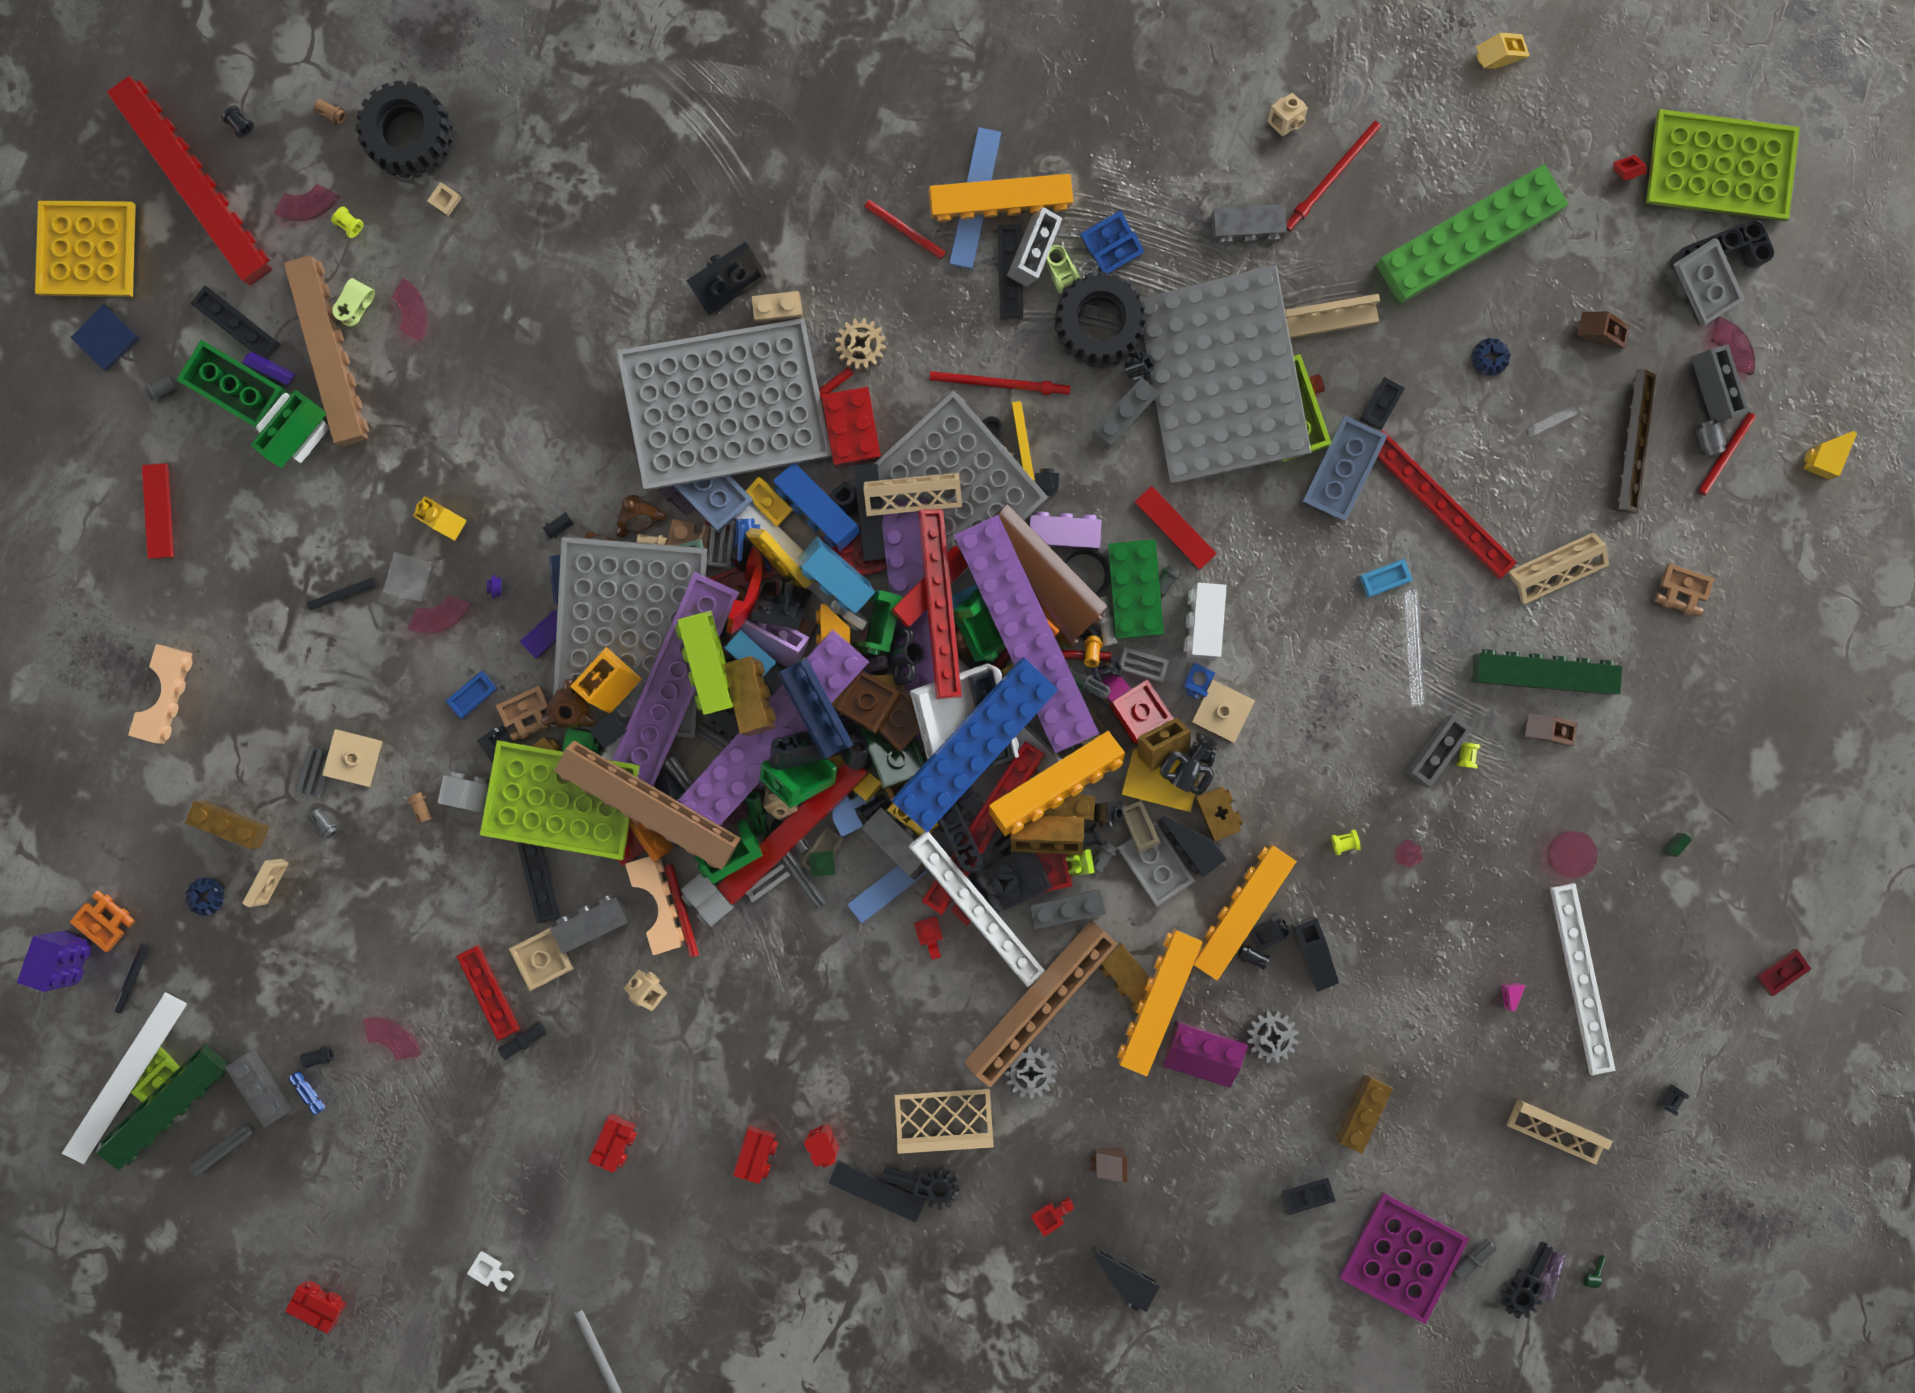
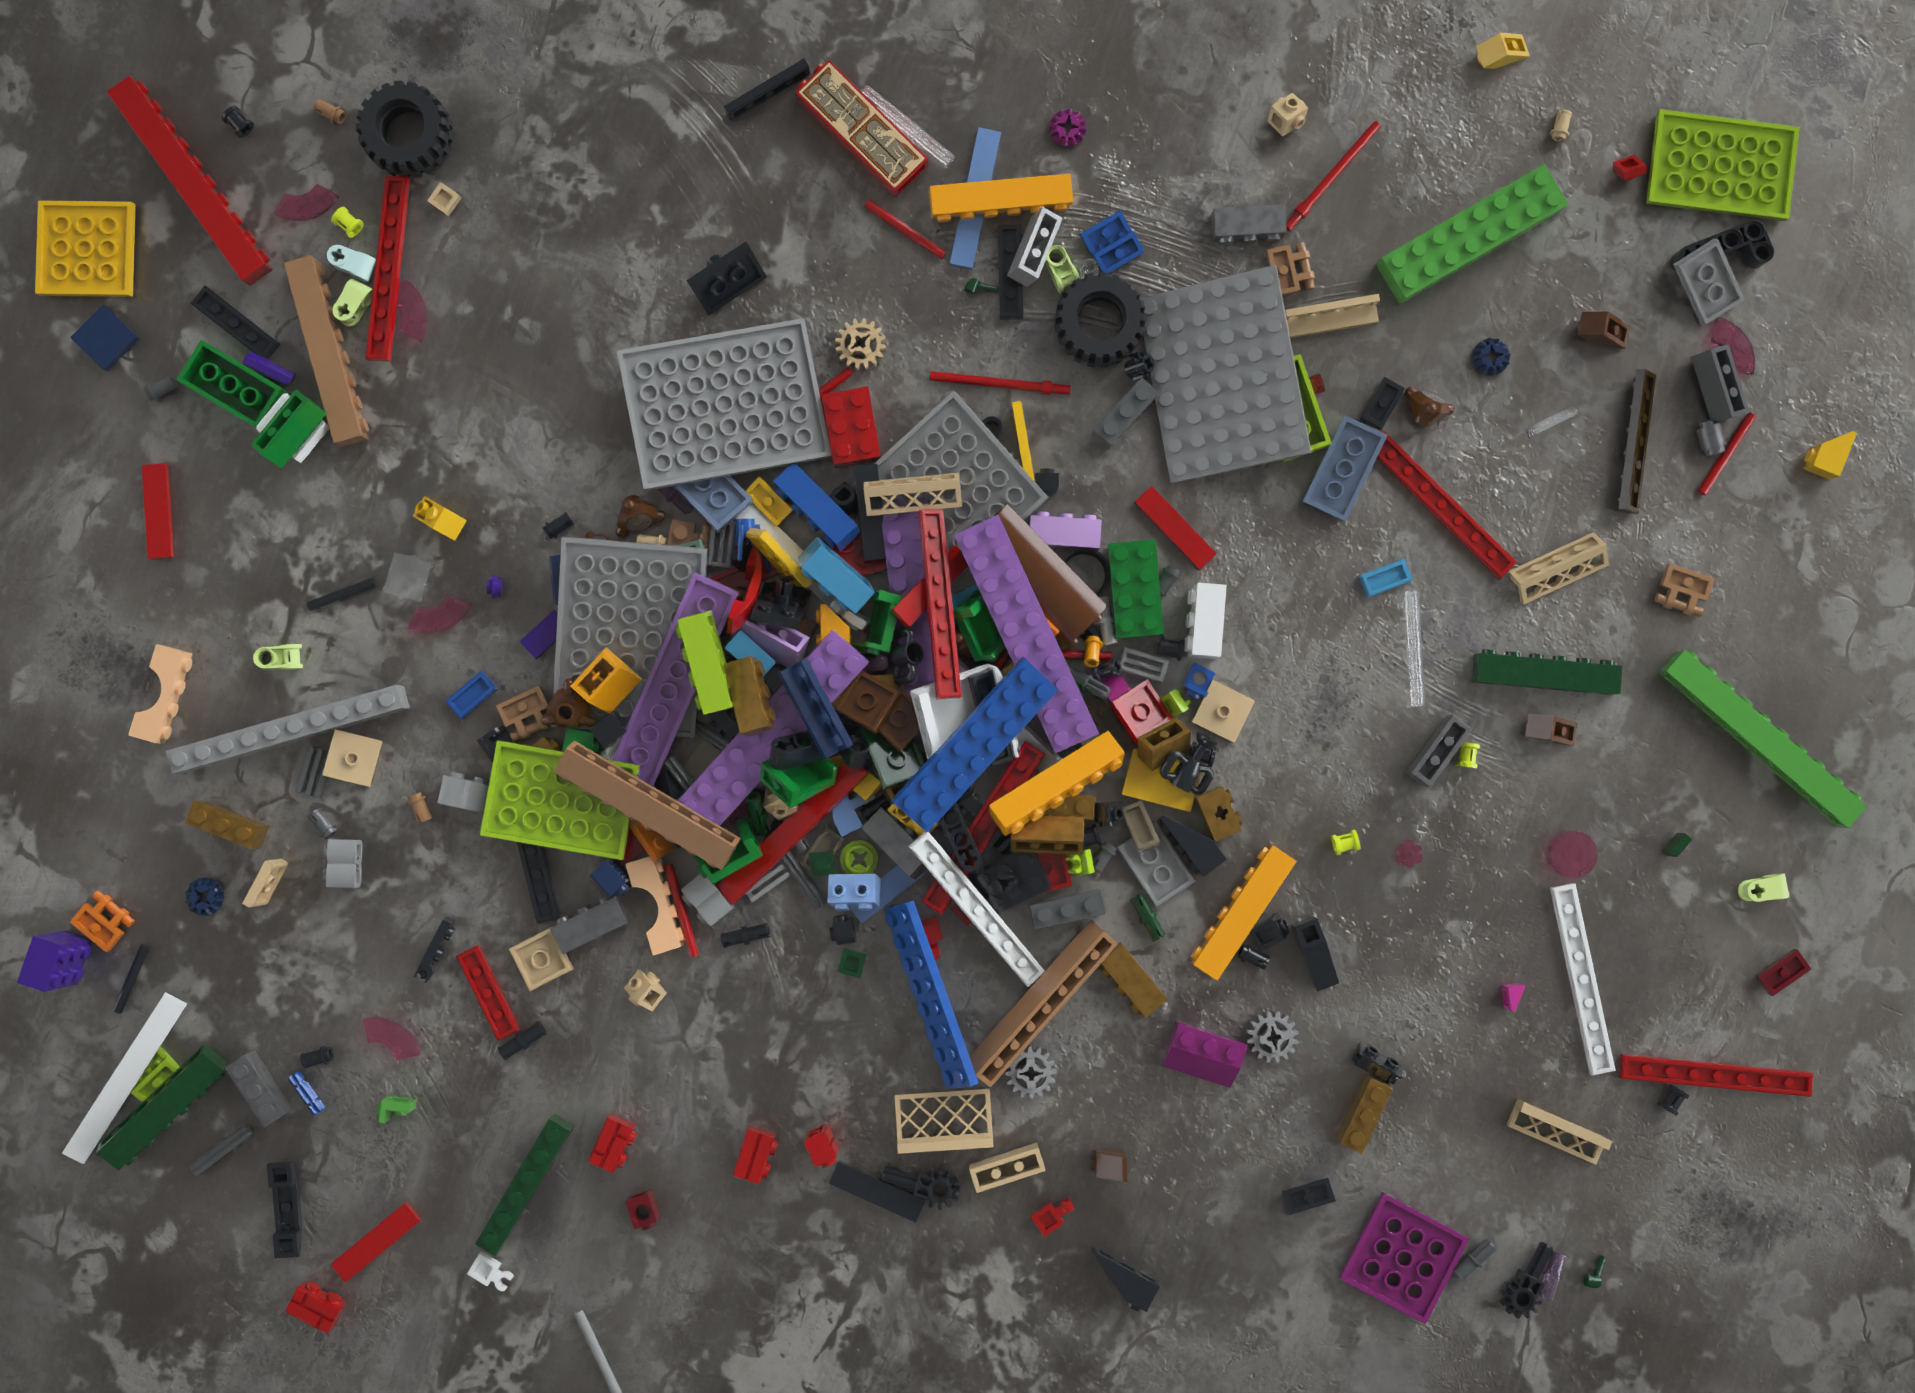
(283, 657): none -> yellowish green piece
(287, 729): none -> light grey brick
(287, 1209): none -> black slope
(343, 863): none -> light grey brick
(354, 263): none -> light aqua piece
(376, 1242): none -> red tile
(387, 268): none -> red tile
(399, 1106): none -> bright green bracket
(434, 950): none -> black hinge
(524, 1185): none -> dark green brick
(612, 878): none -> dark blue brick
(647, 1200): none -> dark red brick
(745, 935): none -> black pin
(767, 89): none -> black tile
(777, 307): tan brick -> none
(843, 930): none -> black plate
(852, 963): none -> dark green plate
(854, 891): none -> light blue brick
(859, 847): none -> lime gear
(861, 128): none -> brick
(909, 127): none -> clear axle
(930, 995): none -> blue plate
(973, 285): none -> dark green hand
(1006, 1167): none -> tan brick
(1058, 133): none -> magenta gear
(1148, 917): none -> dark green pin
(1160, 1002): light orange brick -> none
(1170, 648): none -> black bush
(1175, 703): none -> lime tile
(1284, 260): none -> medium nougat plate
(1387, 1068): none -> black hinge
(1427, 406): none -> reddish brown rock
(1561, 126): none -> tan pin
(1716, 1075): none -> red tile
(1763, 739): none -> bright green brick
(1766, 888): none -> yellowish green piece

